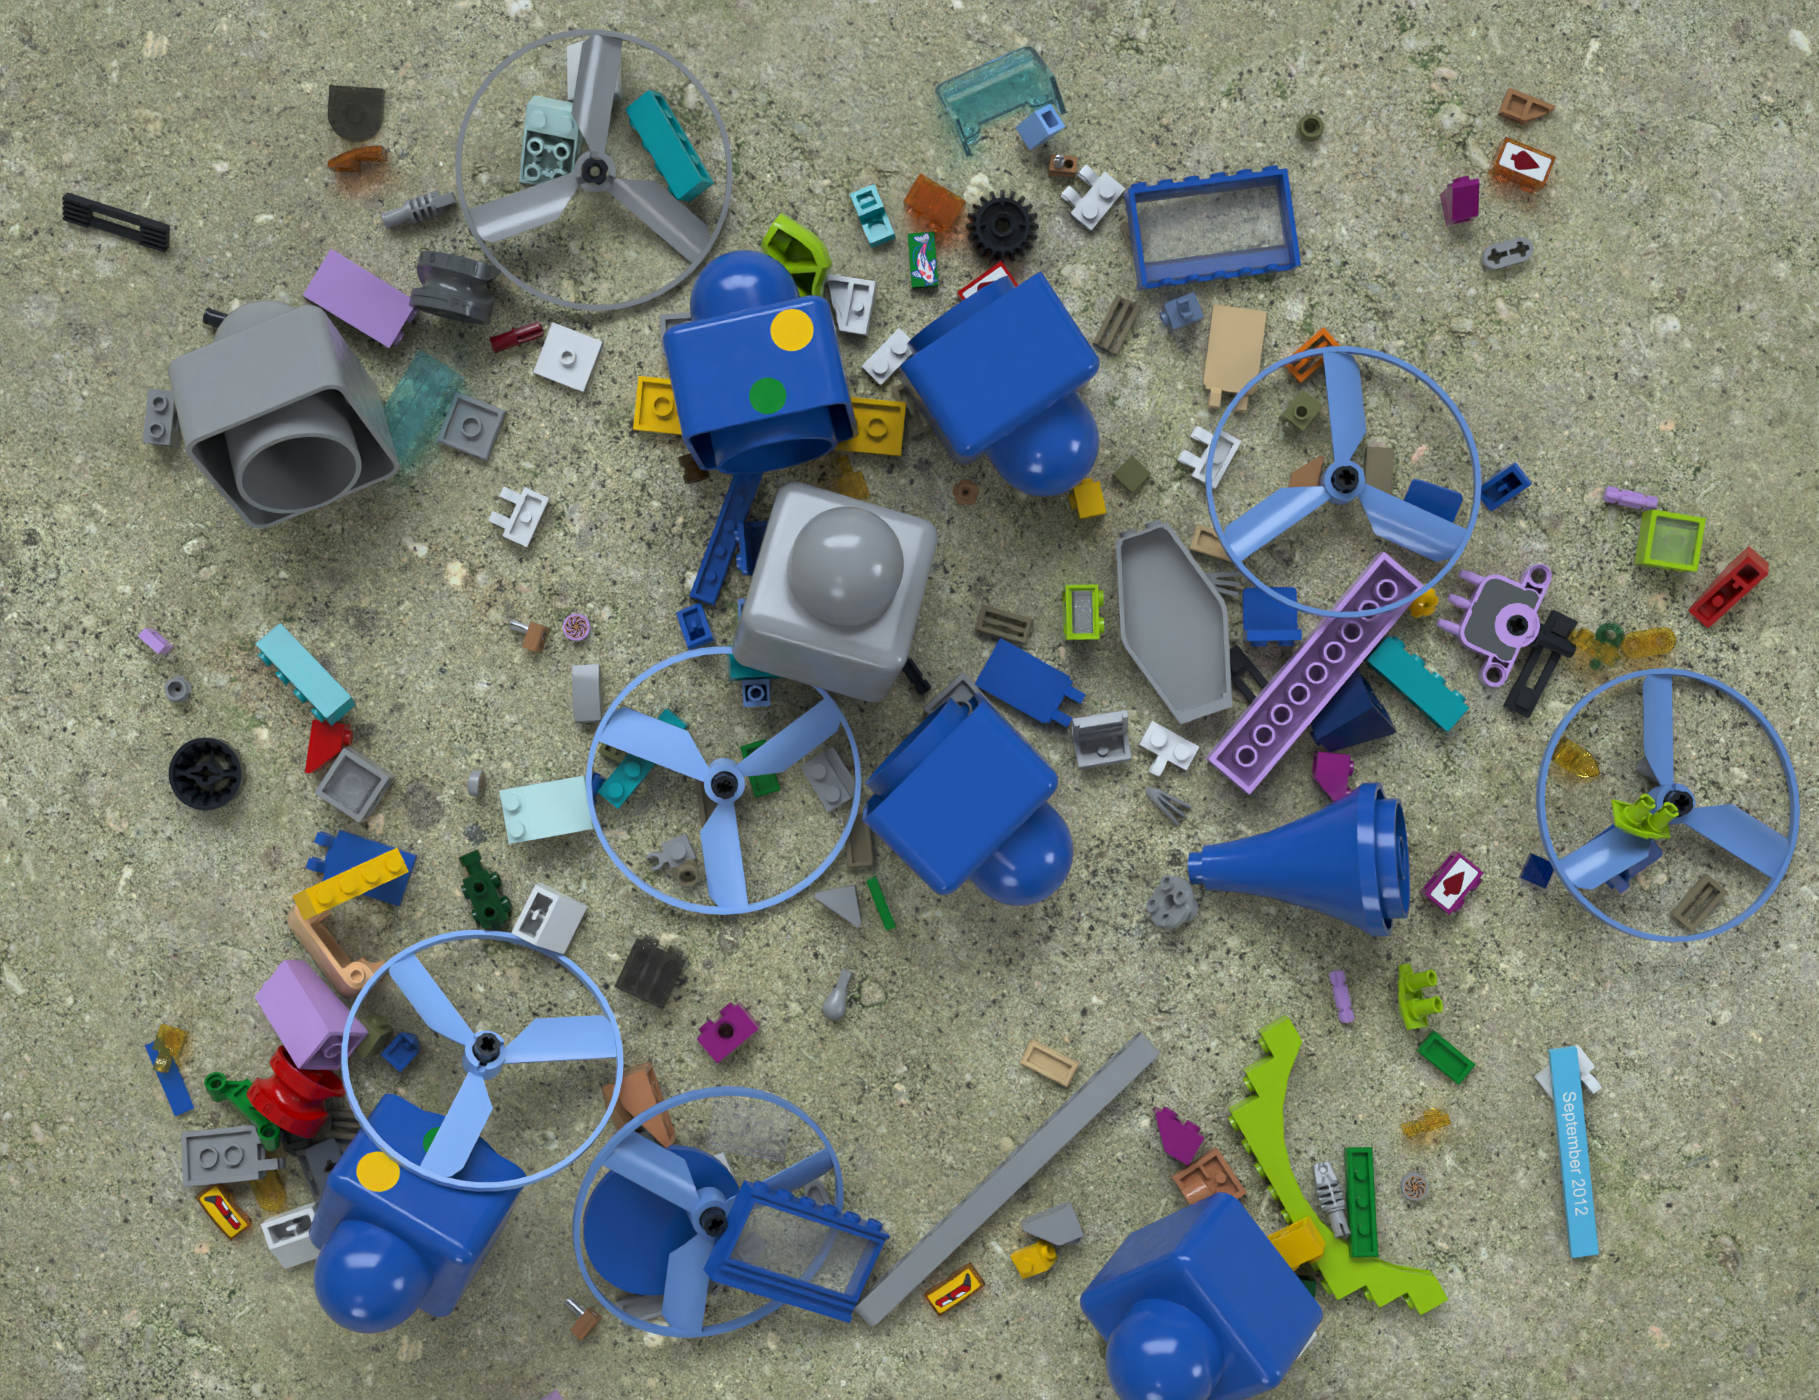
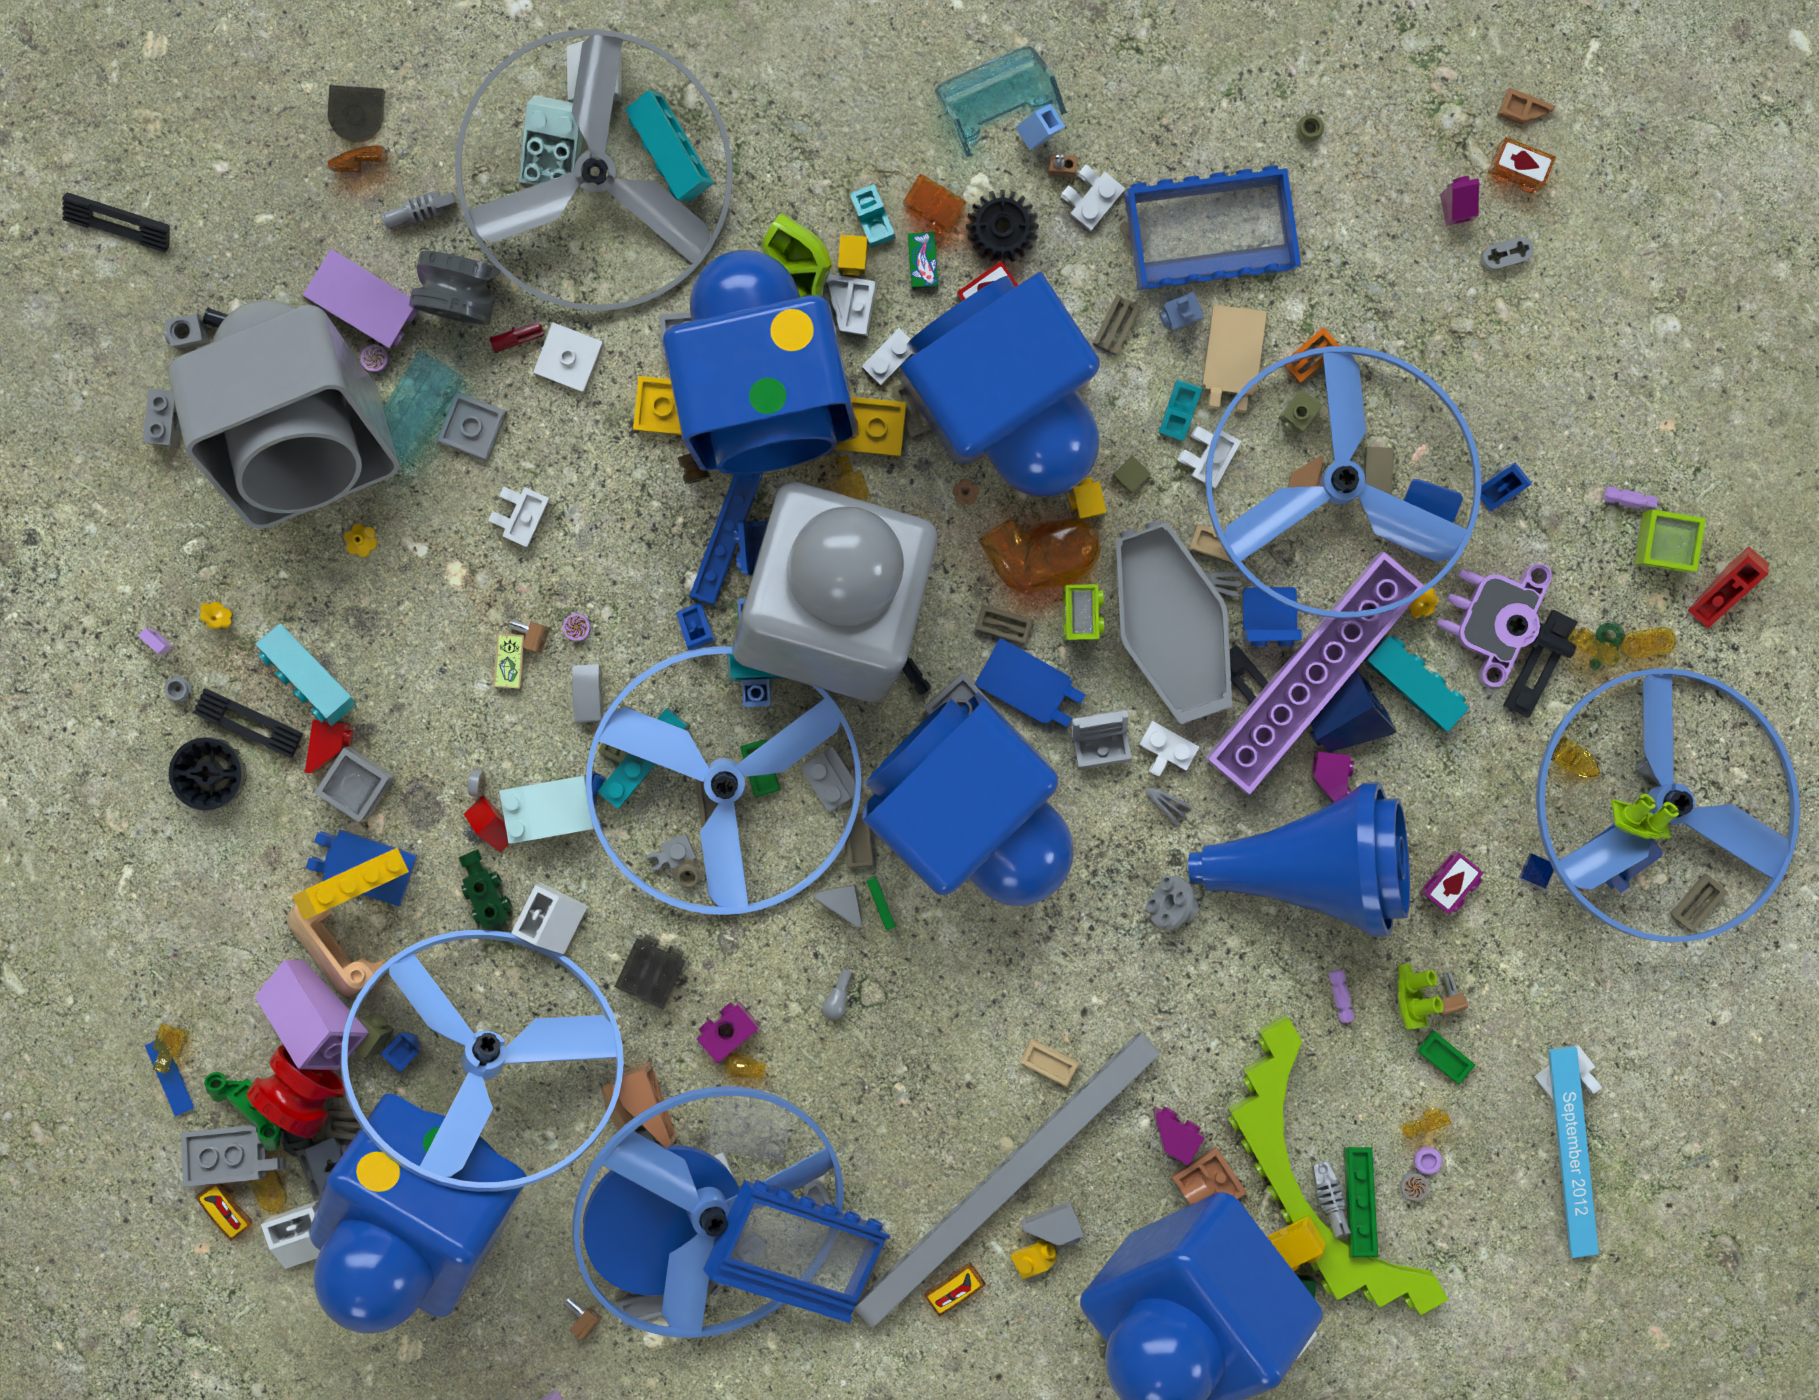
(197, 336): none -> light grey brick
(213, 707): none -> black container
(215, 615): none -> yellow plant
(366, 543): none -> yellow plant
(374, 358): none -> tile
(488, 823): none -> red slope
(509, 661): none -> tile
(743, 1066): none -> clear yellow cone
(852, 255): none -> yellow brick
(1044, 556): none -> clear orange piece
(1180, 409): none -> teal slope
(1427, 1160): none -> lavender tile
(1455, 1000): none -> medium nougat piece

